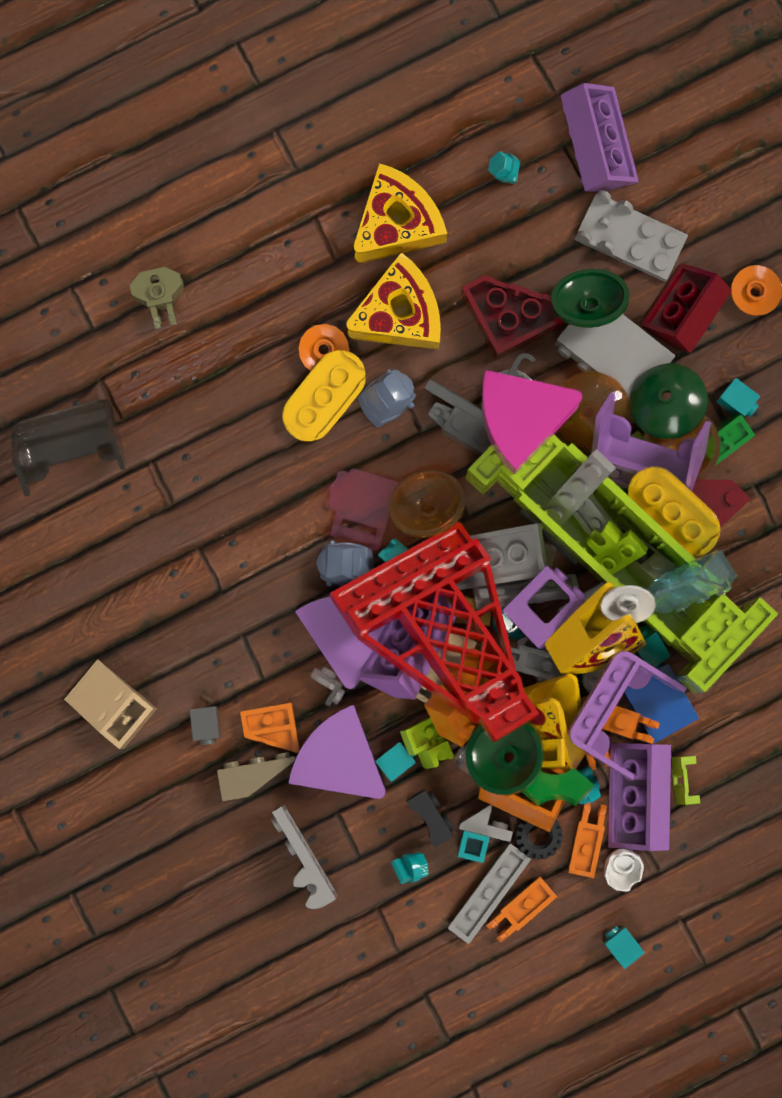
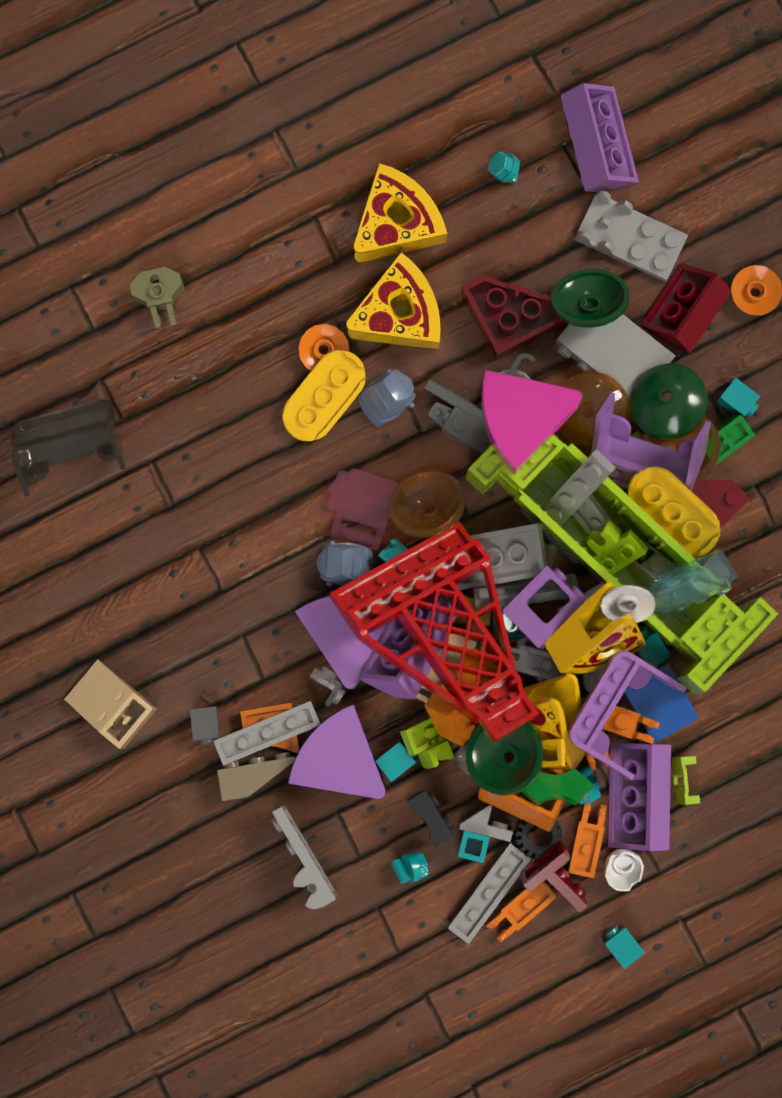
(267, 733): none -> light grey plate
(550, 867): none -> dark red bracket

